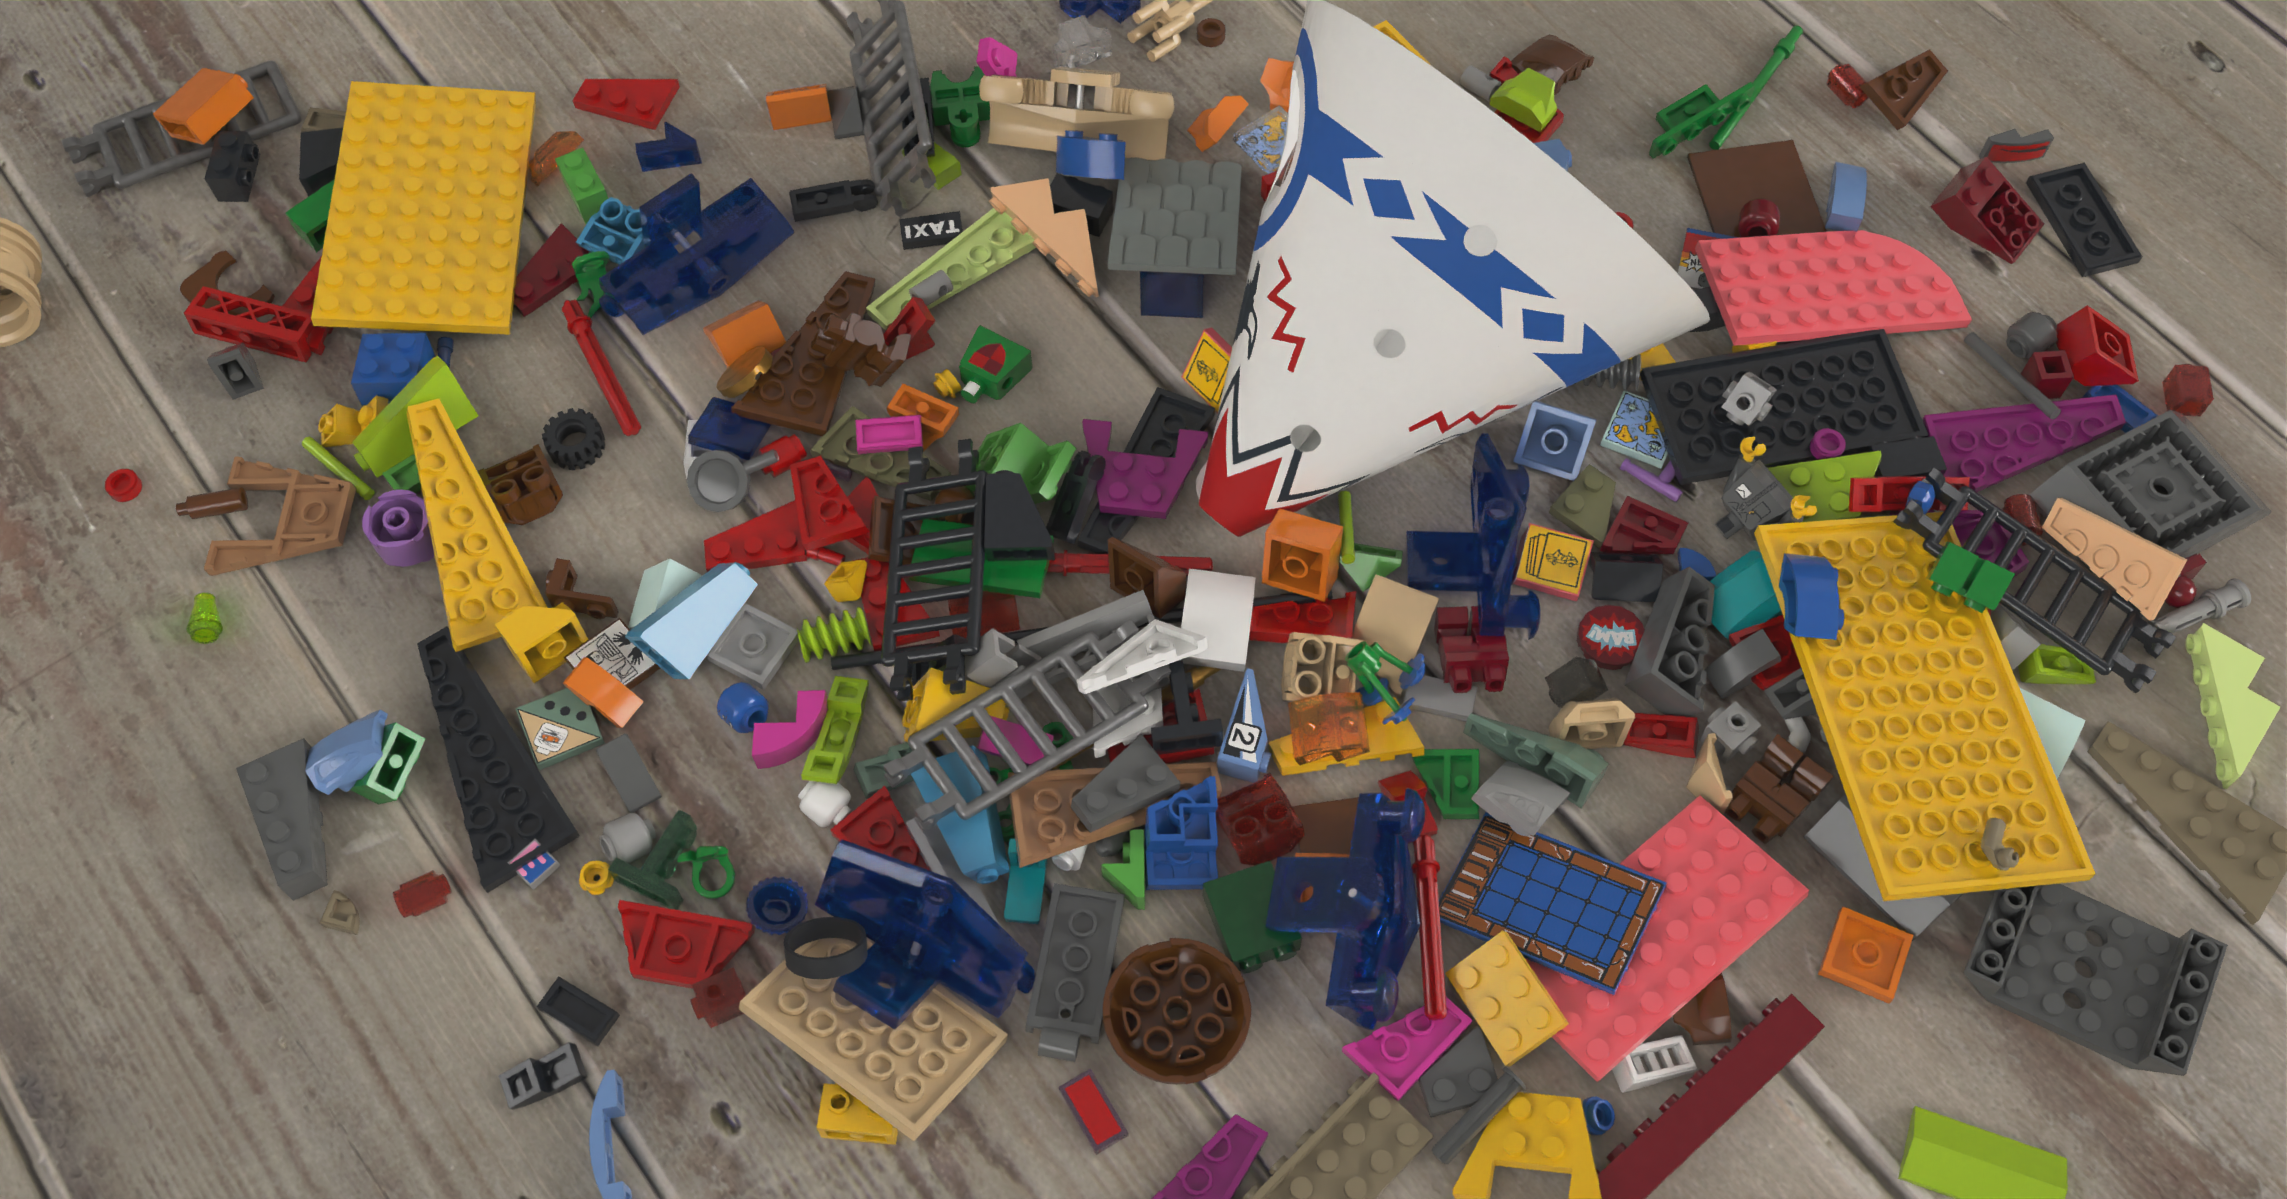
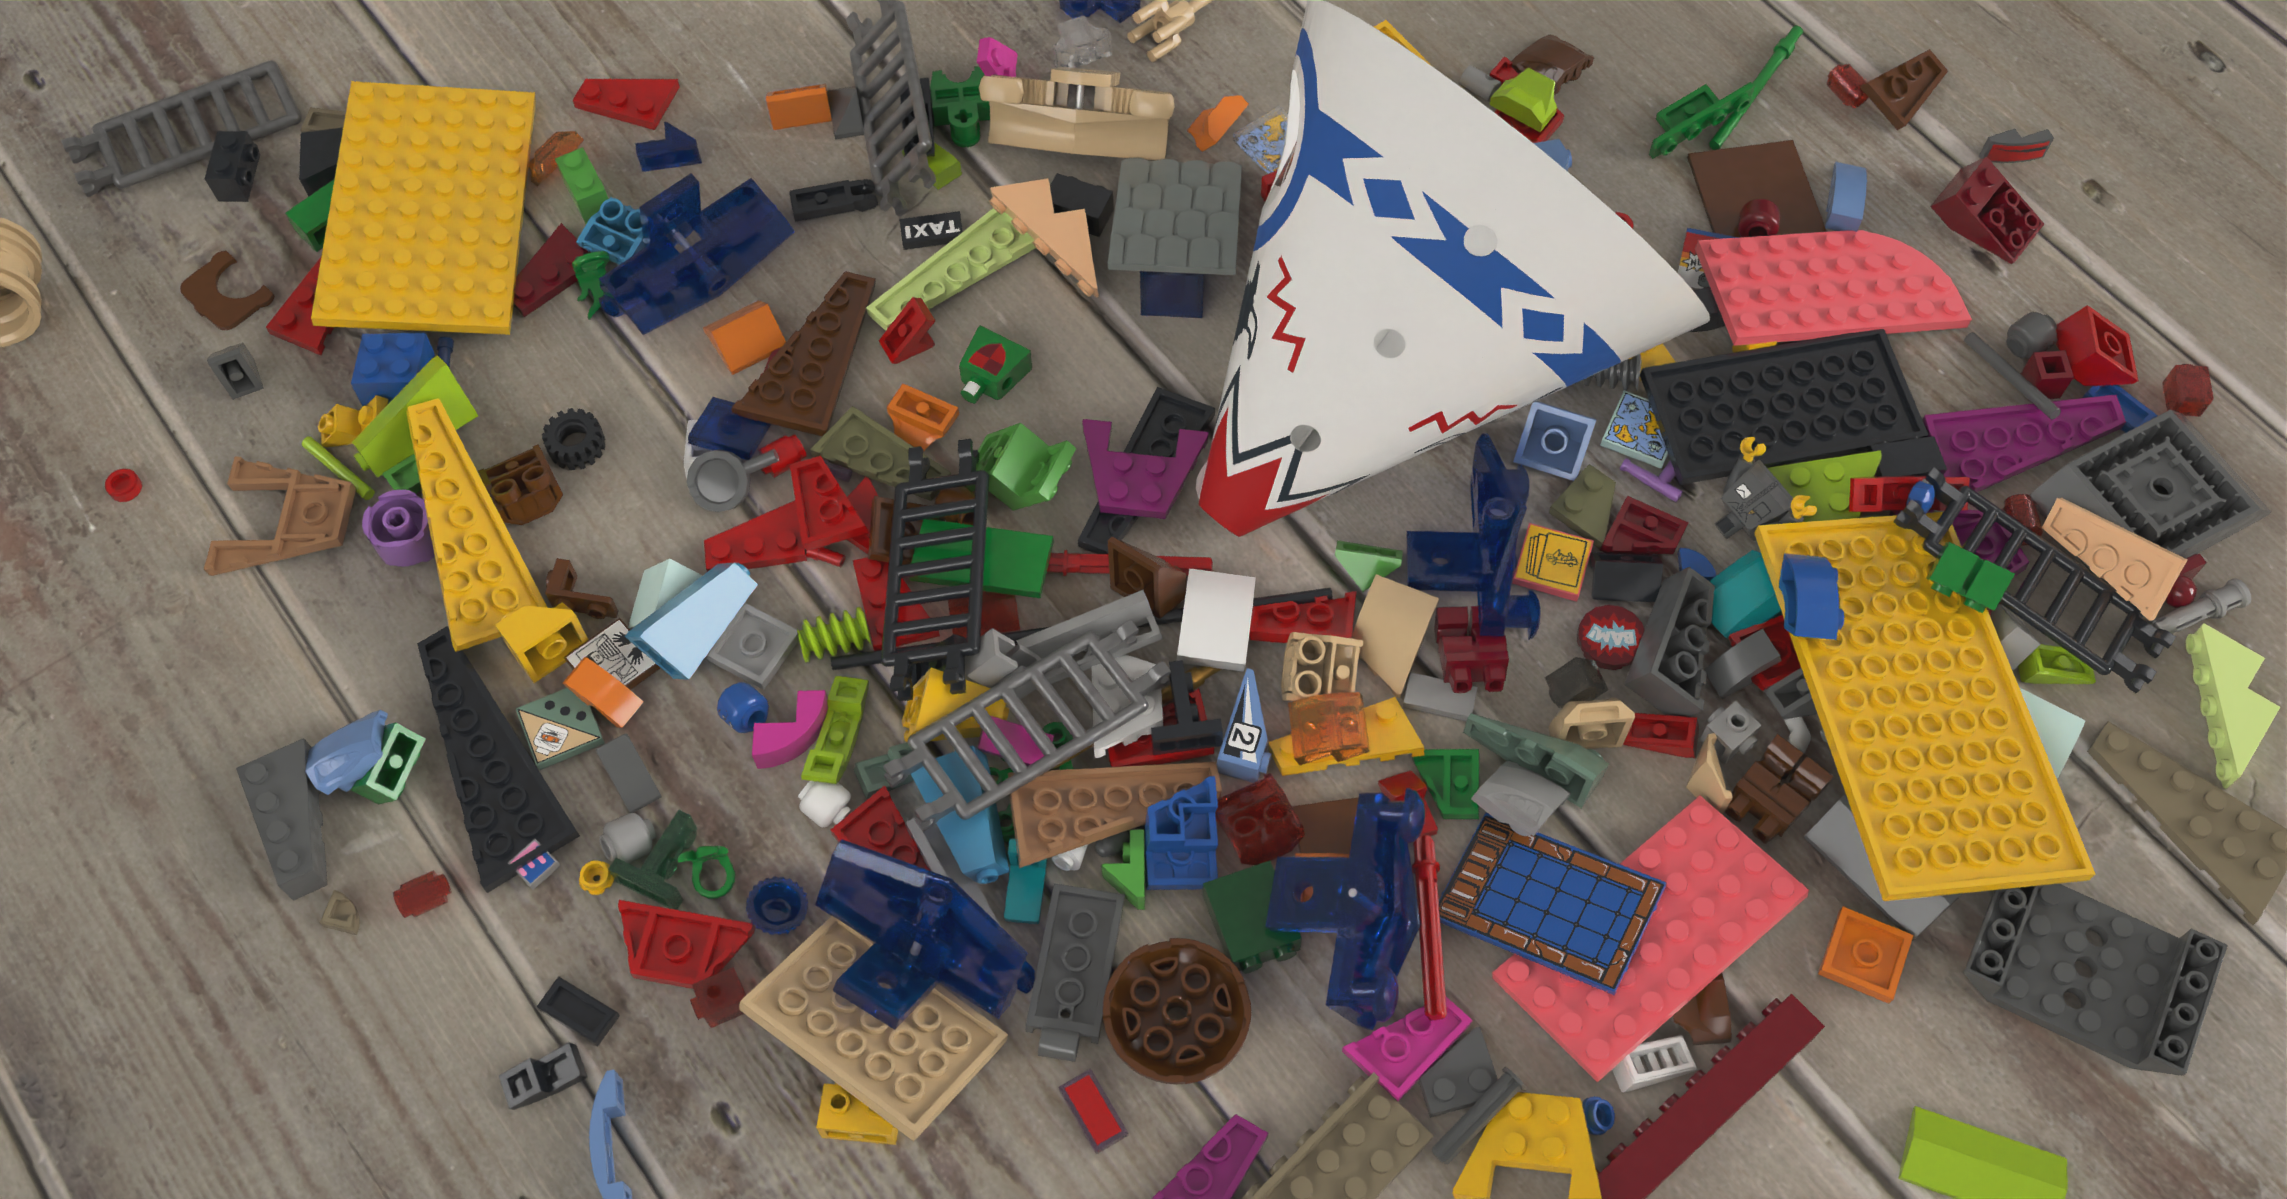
(203, 105): orange brick -> none
(204, 622): clear neon green cone -> none
(214, 503): reddish brown cylinder -> none
(265, 337): red fence -> none
(580, 326): red axle -> none
(742, 373): pearl gold tile -> none
(825, 966): black tyre -> none
(847, 581): yellow slope -> none
(860, 347): reddish brown hips -> none
(888, 434): dark pink tile -> none
(932, 287): light grey piece -> none
(946, 384): yellow plate -> none
(1013, 522): black slope -> none
(1075, 496): black hinge -> none
(1090, 156): blue brick -> none
(1125, 786): dark grey wing -> none
(1147, 650): white wing -> none
(1208, 367): yellow tile -> none
(1211, 32): reddish brown tile -> none
(1277, 80): orange slope -> none
(1302, 554): orange brick -> none
(1346, 521): lime bar -> none
(1365, 663): plant -> none
(1506, 998): yellow plate -> none
(1519, 553): sticker -> none
(1756, 391): light grey brick -> none
(1827, 444): magenta tile -> none
(1992, 846): dark tan arm -> none
(2083, 220): black tile -> none

